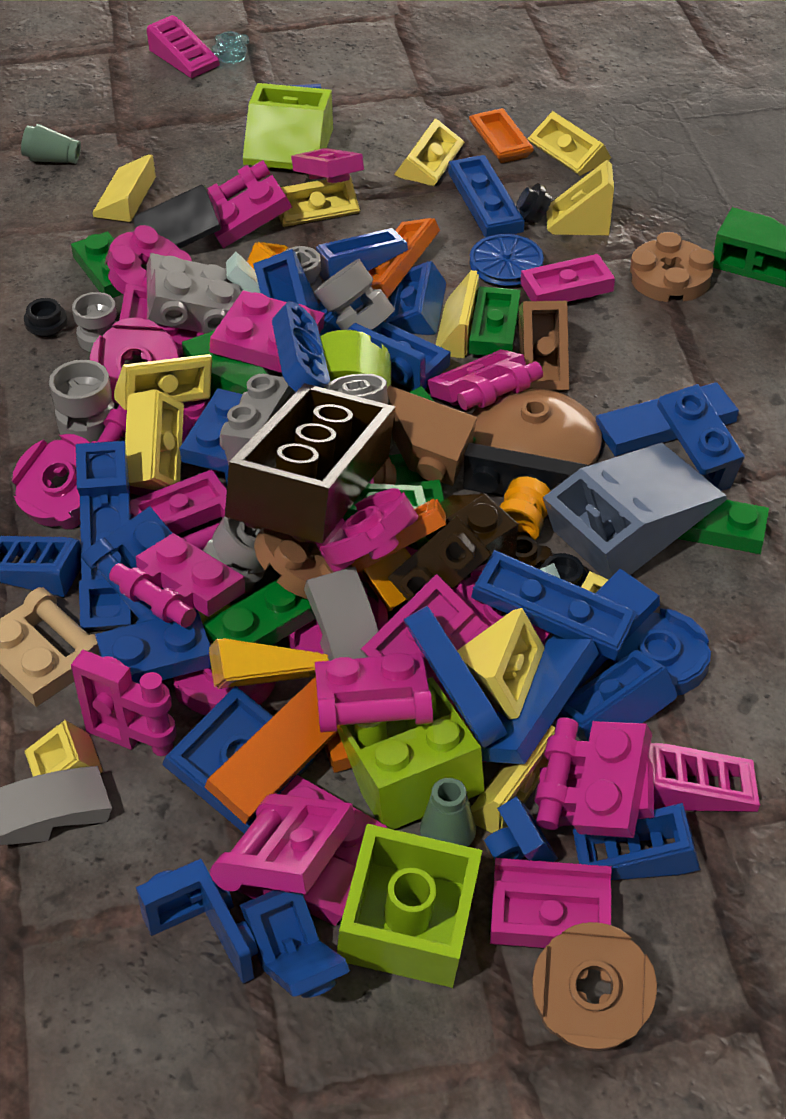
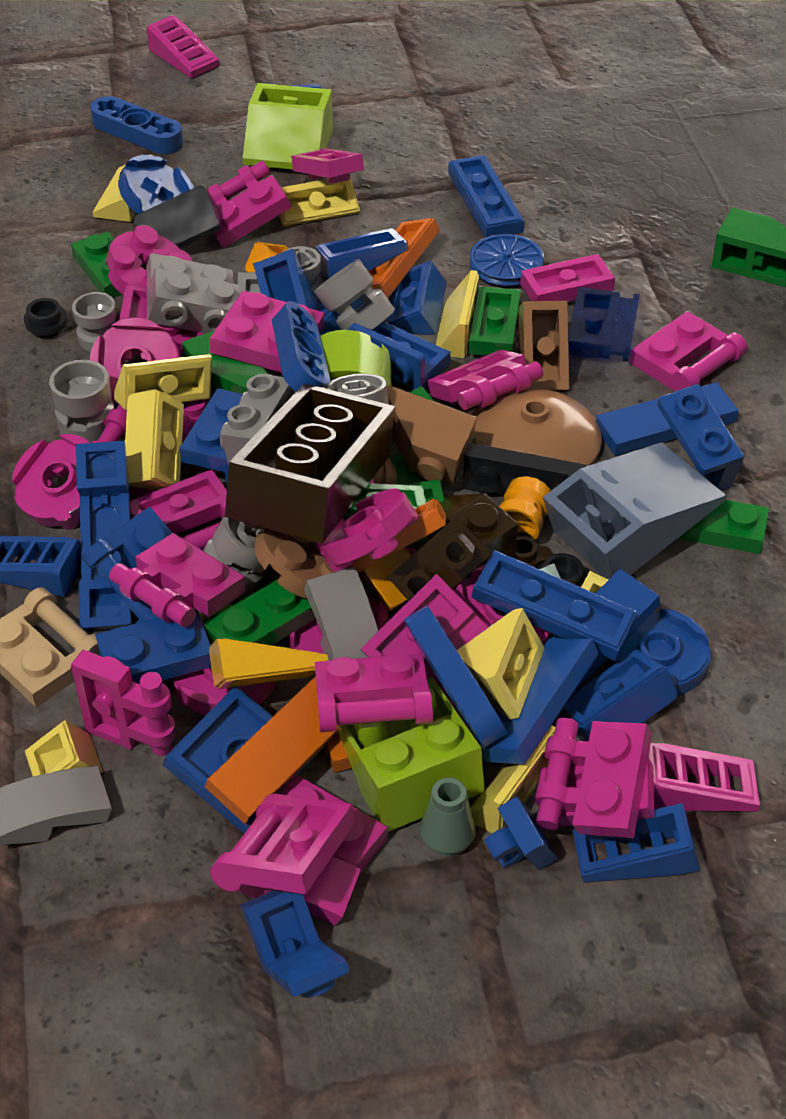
(49, 145): sand green cone -> none
(137, 125): none -> blue beam
(150, 182): none -> blue tile
(188, 892): blue bracket -> none
(230, 47): clear light blue plate -> none
(241, 273): light aqua tile -> none
(408, 905): lime brick -> none
(430, 155): light yellow slope -> none
(501, 135): orange tile -> none
(534, 203): black plate -> none
(545, 898): dark pink plate -> none
(569, 144): light yellow slope -> none
(585, 205): light yellow slope -> none
(602, 324): none -> clear blue plate
(620, 963): medium nougat plate -> none
(679, 344): none -> dark pink plate
(686, 263): medium nougat plate -> none

